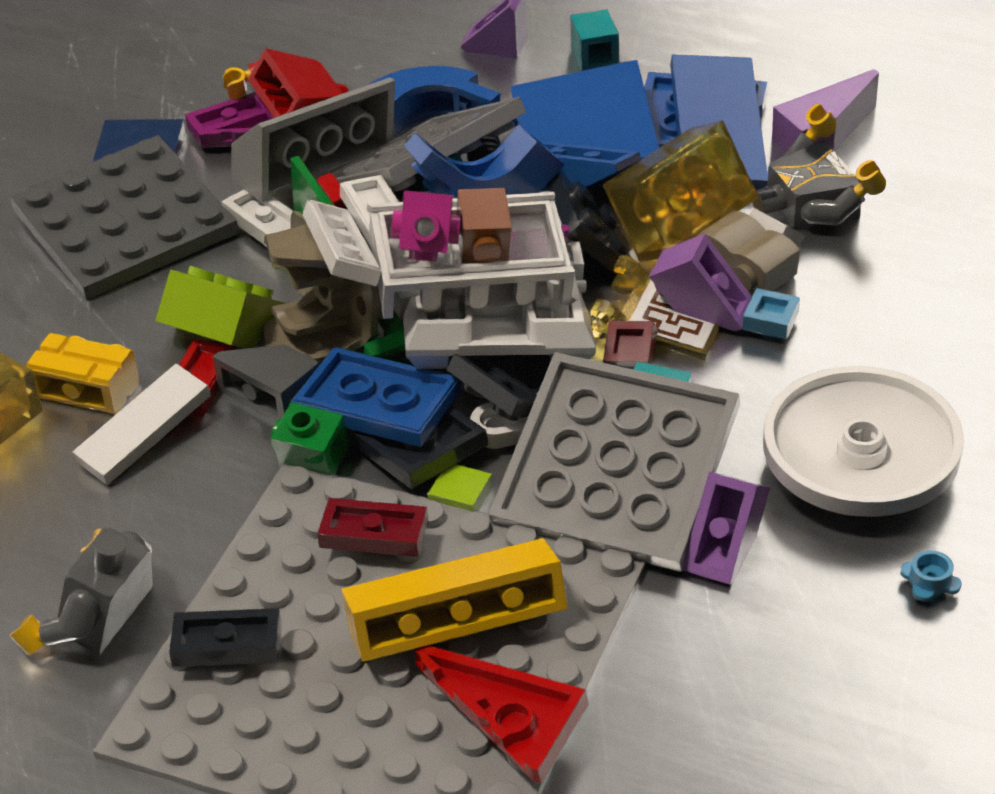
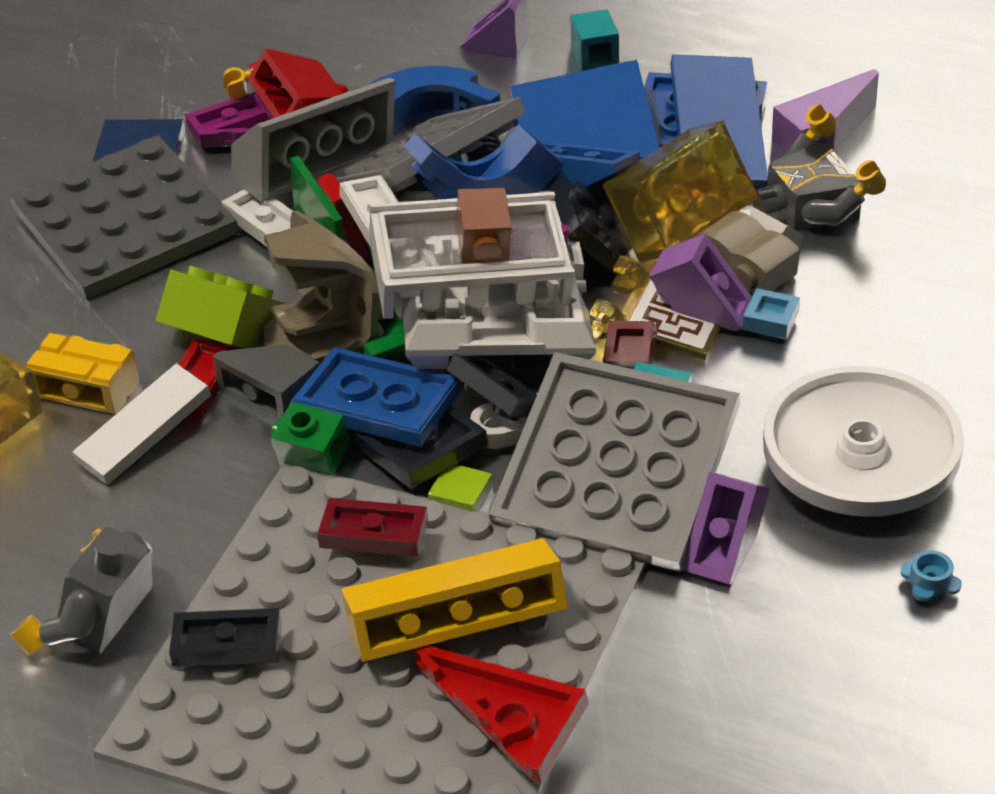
(341, 243): white tile -> none
(425, 205): dark pink brick -> none

